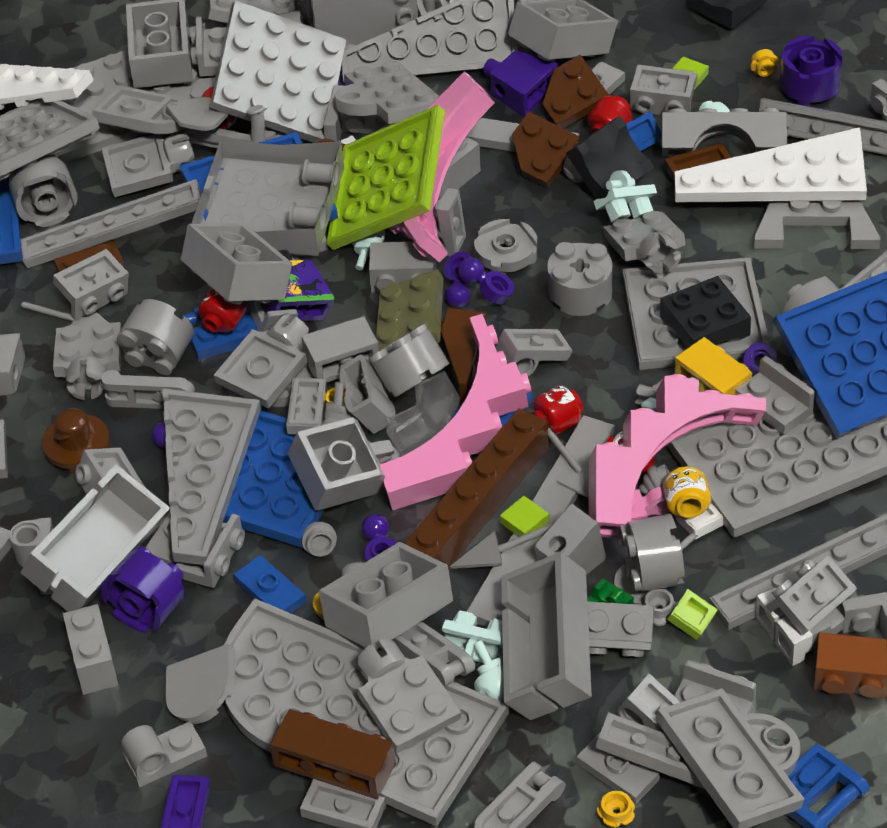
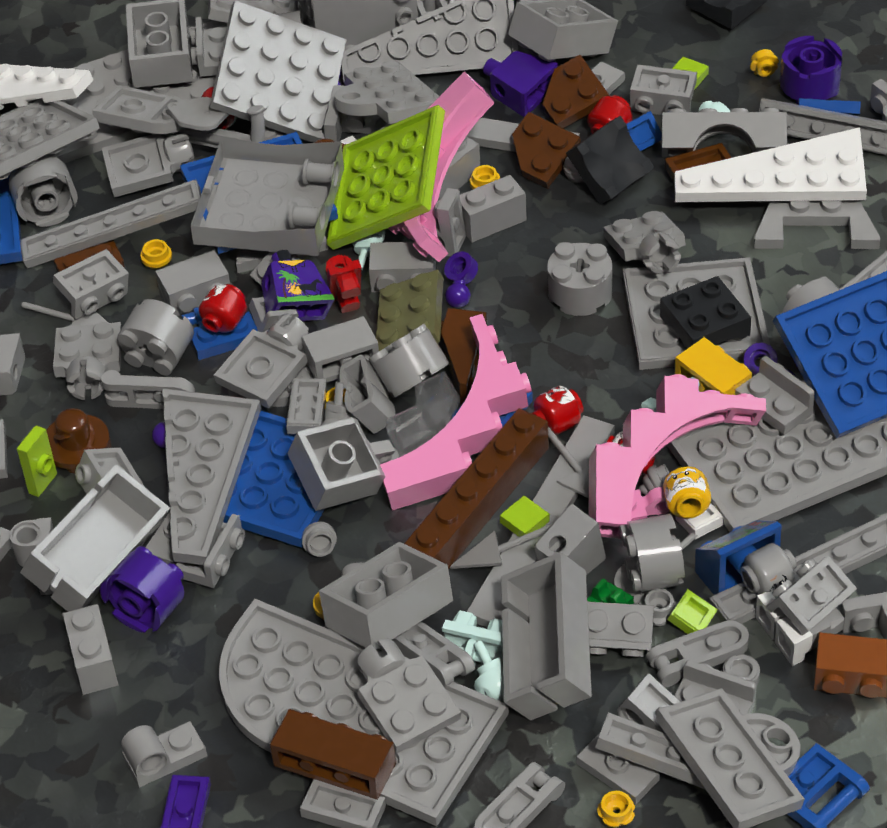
(37, 460): none -> lime plate
(156, 253): none -> yellow plate
(190, 280): none -> light grey brick
(200, 684): light grey tile -> none
(236, 262): light grey brick -> none
(269, 585): blue plate -> none
(344, 282): none -> red hips
(375, 529): dark purple plate -> none
(483, 175): none -> yellow plate
(493, 208): none -> light grey brick
(493, 285): dark purple plate -> none
(520, 238): light grey plate -> none
(531, 346): light grey plate -> none
(623, 195): light aqua hips -> none
(646, 392): light grey hand -> none
(707, 646): none -> light grey plate
(720, 560): none -> blue slope
(743, 666): none -> light grey tile
(767, 568): none -> light grey head
(845, 107): none -> blue plate

